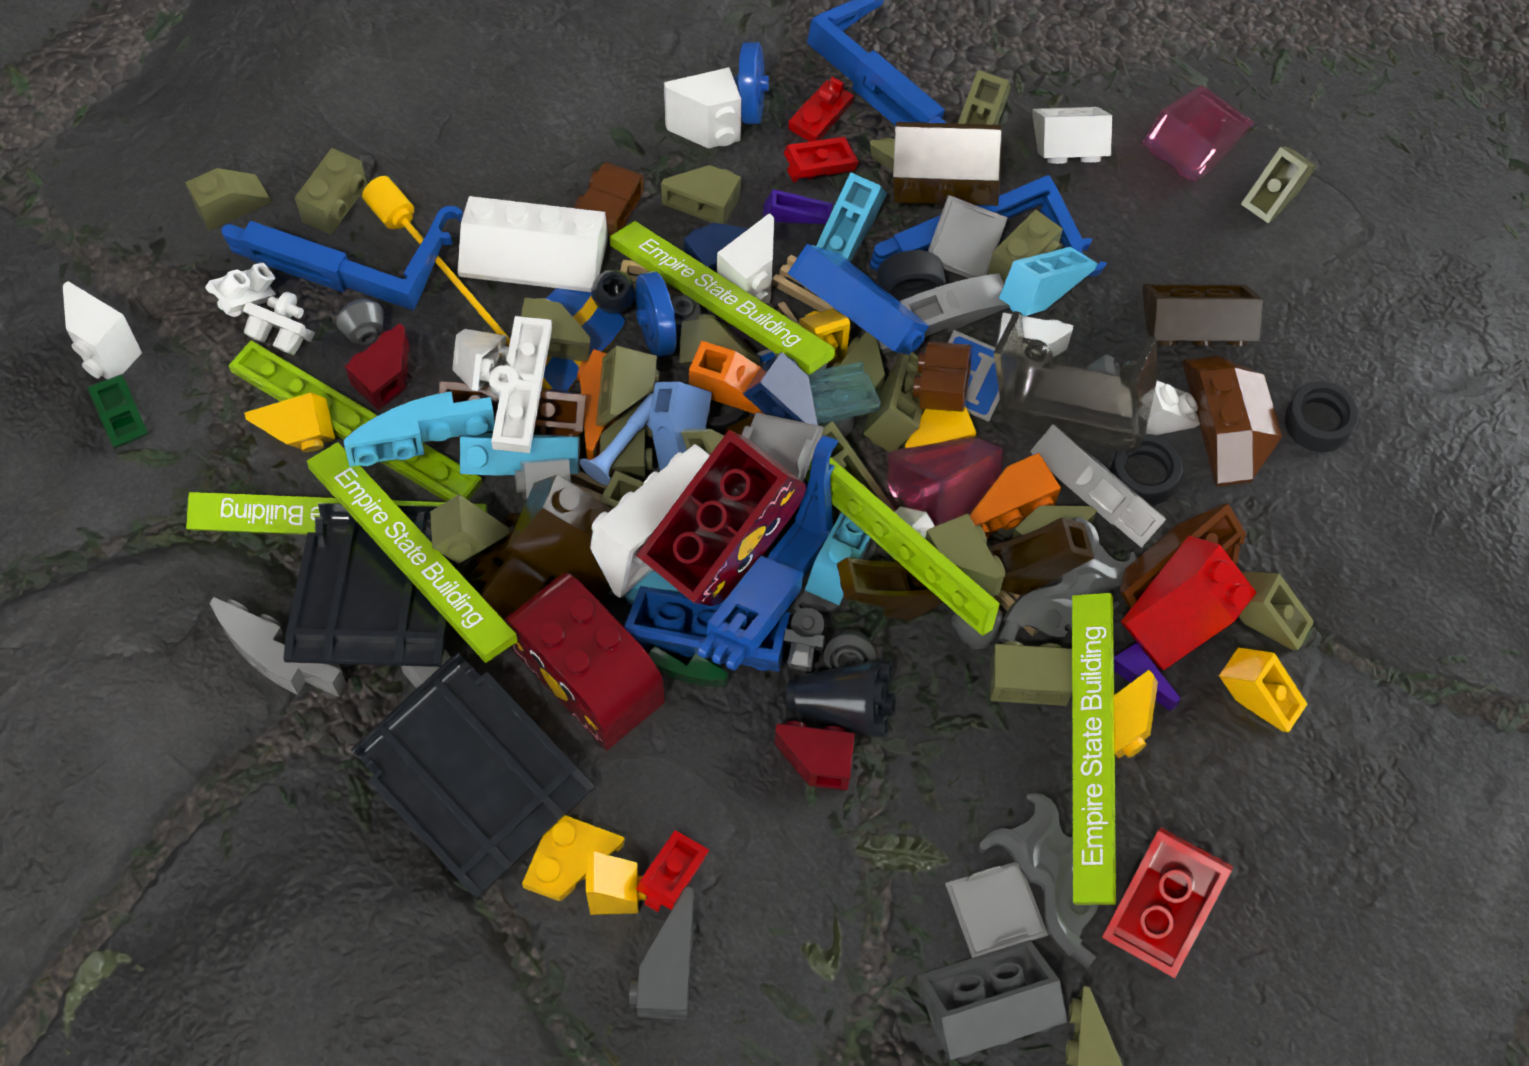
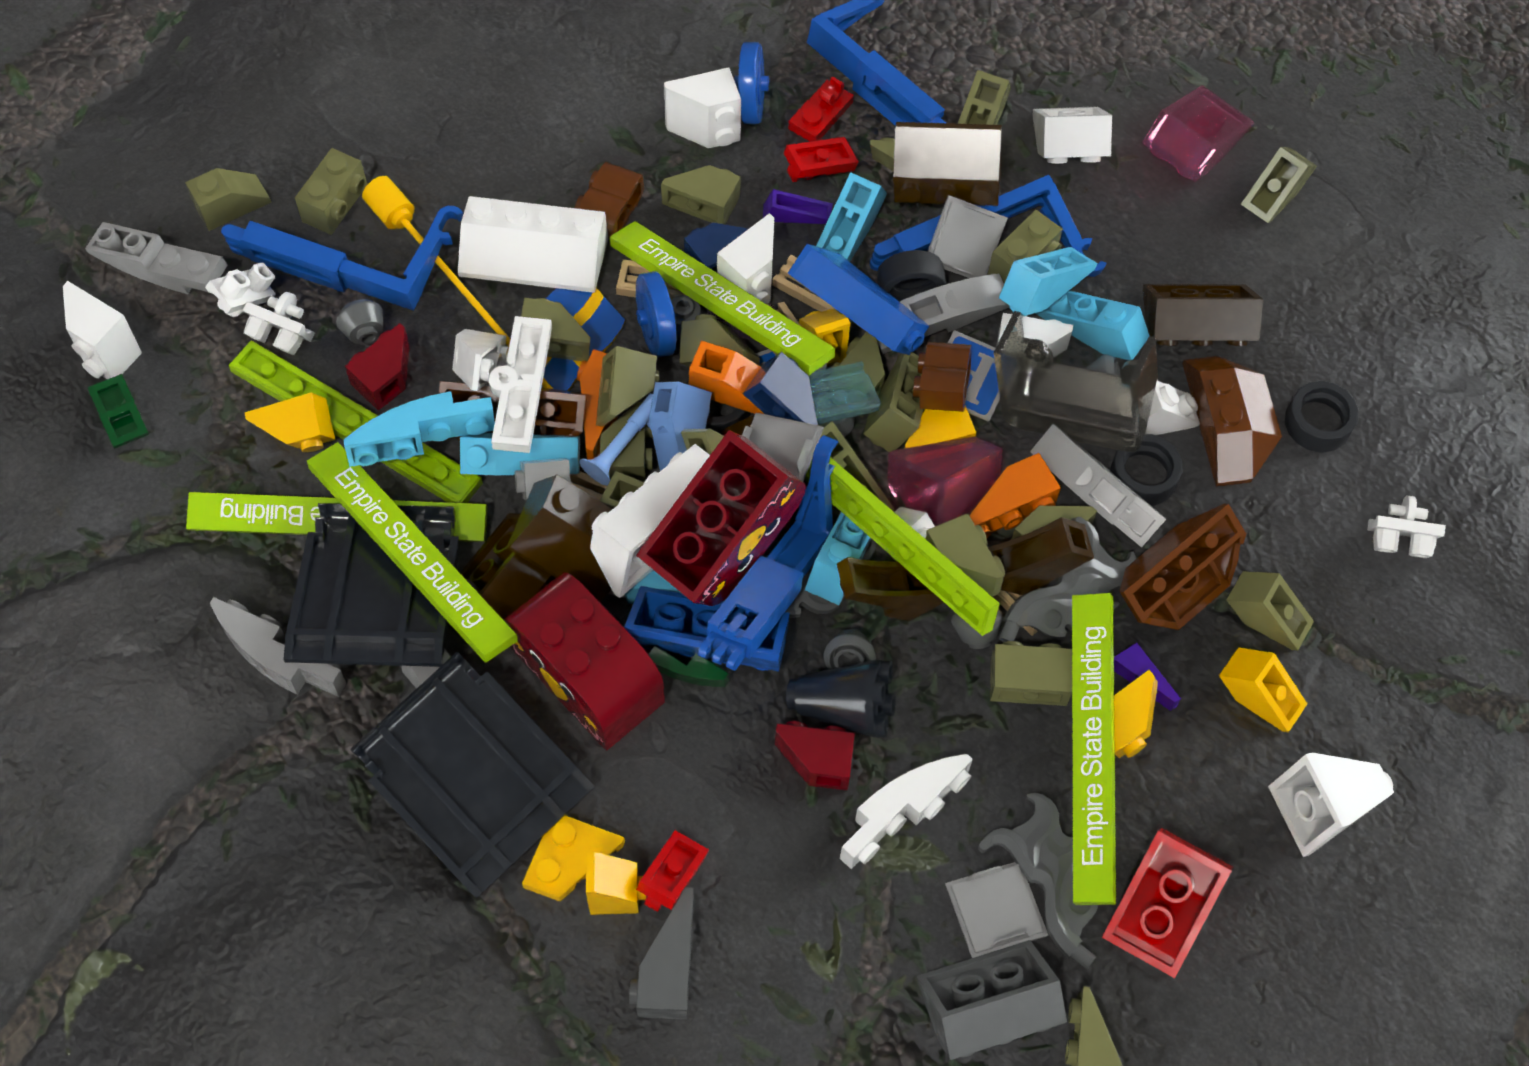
(154, 261): none -> light grey slope
(463, 529): olive slope -> none
(613, 291): black piece -> none
(804, 638): dark grey hips -> none
(913, 795): none -> white slope
(1101, 323): none -> medium azure slope
(1188, 602): red slope -> none
(1326, 796): none -> white slope
(1422, 534): none -> white hips

